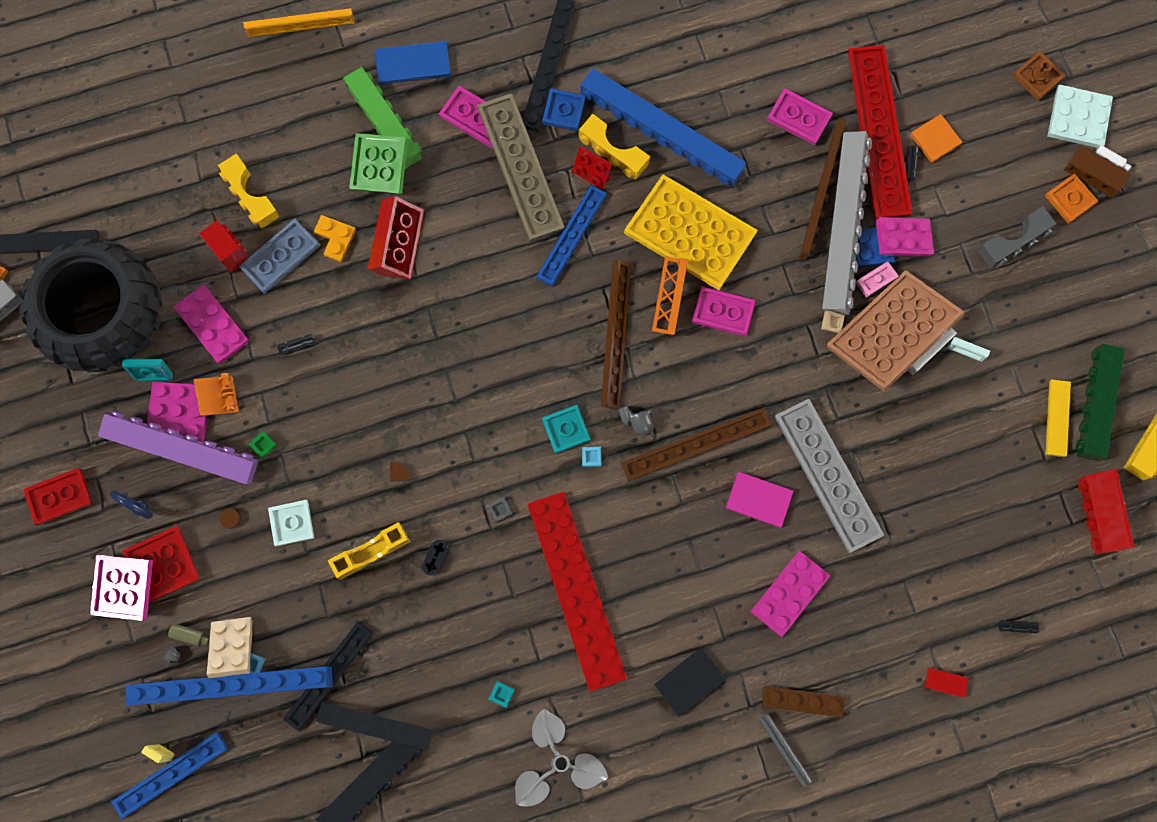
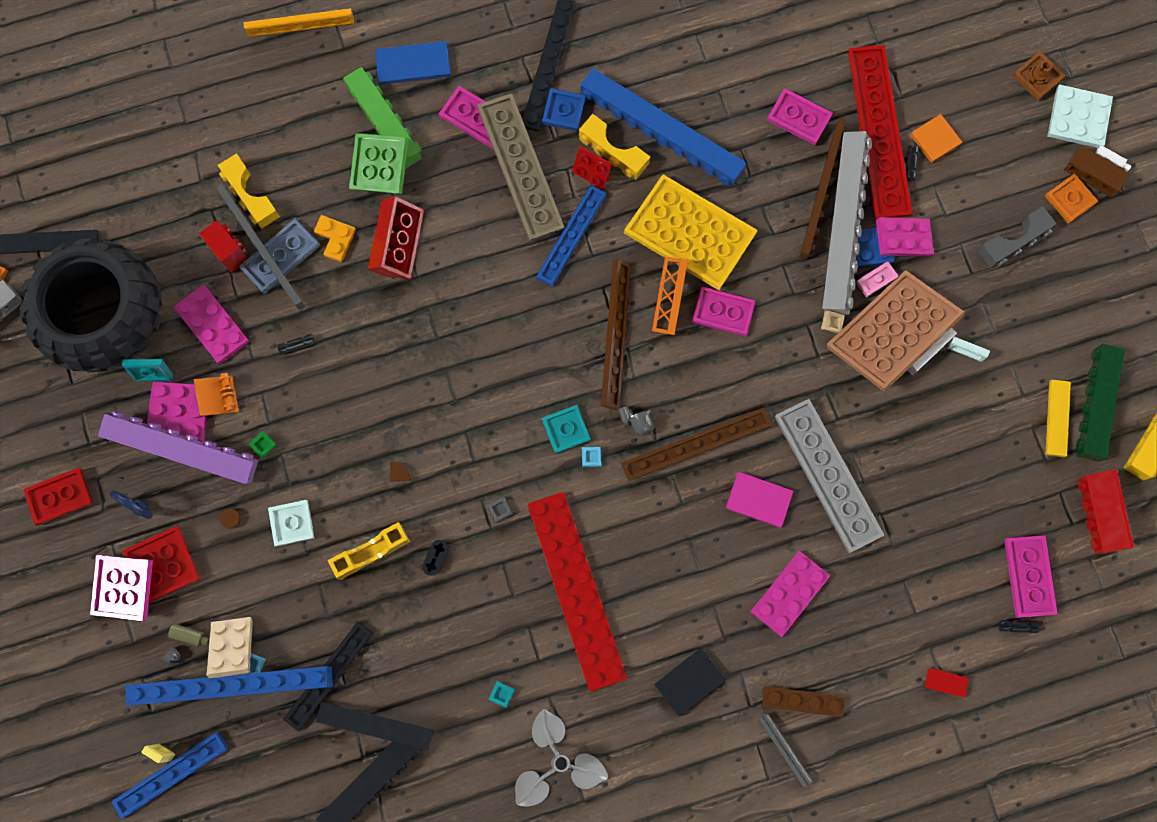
(260, 247): none -> dark grey tile
(1030, 576): none -> dark pink plate

